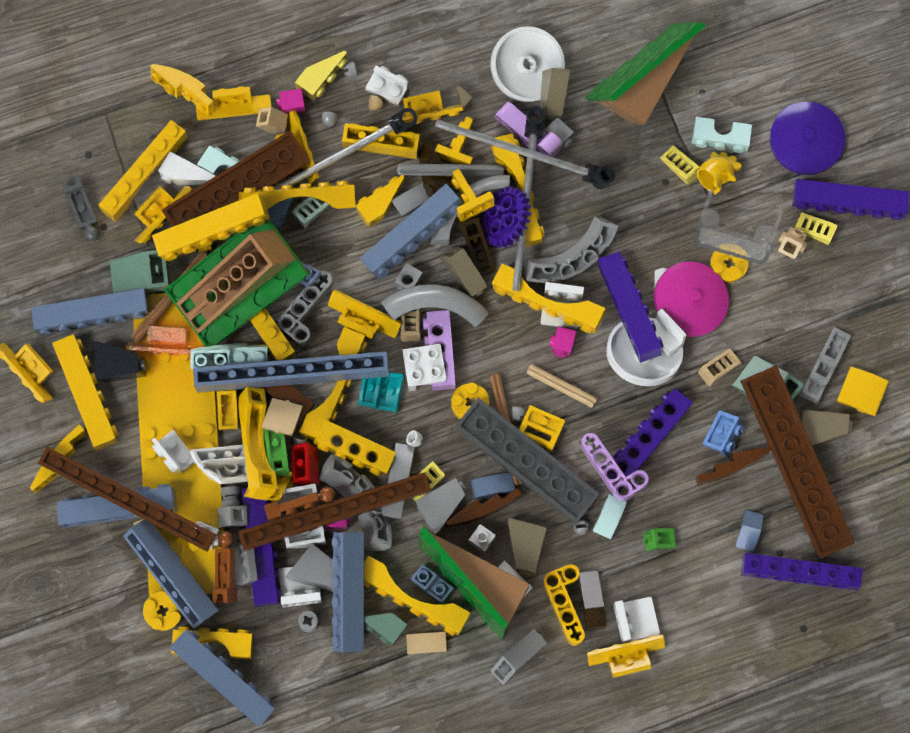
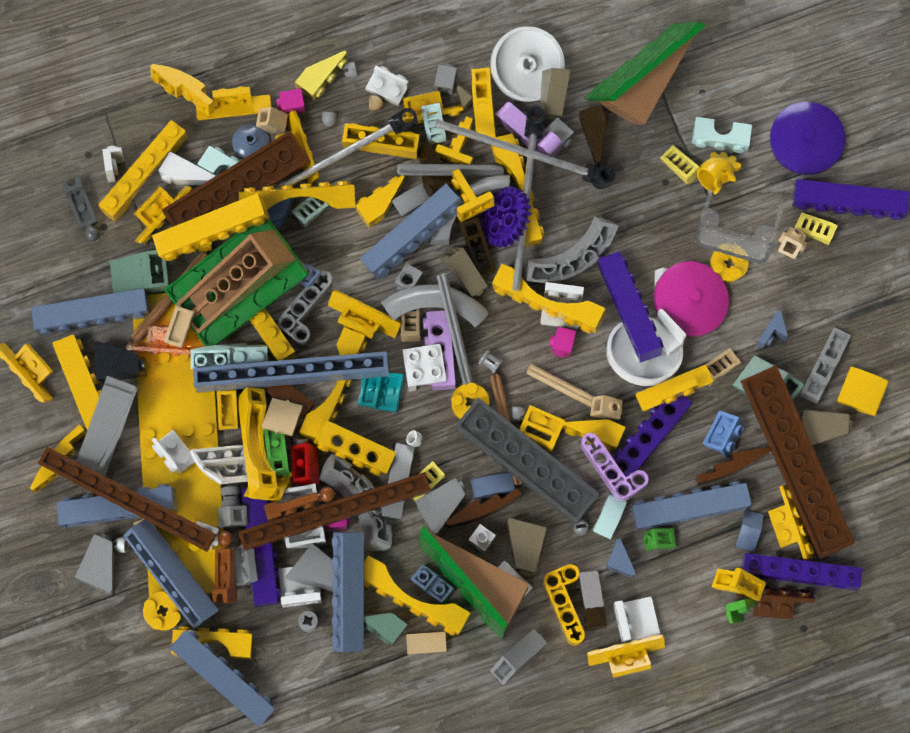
(99, 564): none -> light grey slope
(106, 424): none -> light grey piece
(111, 156): none -> white bracket
(122, 545): none -> white hinge
(179, 326): none -> tan tile
(242, 146): none -> sand blue dish
(437, 134): none -> light aqua slope
(445, 78): none -> light grey brick
(454, 328): none -> light grey axle
(483, 101): none -> yellow slope
(486, 360): none -> light grey bush
(594, 124): none -> dark brown slope
(605, 430): none -> yellow slope
(606, 408): none -> tan brick
(620, 562): none -> sand blue slope
(671, 389): none -> yellow bracket
(690, 506): none -> sand blue brick
(736, 609): none -> bright green bracket
(739, 582): none -> yellow bracket
(775, 327): none -> sand blue slope
(780, 602): none -> reddish brown bracket
(789, 526): none -> yellow bracket

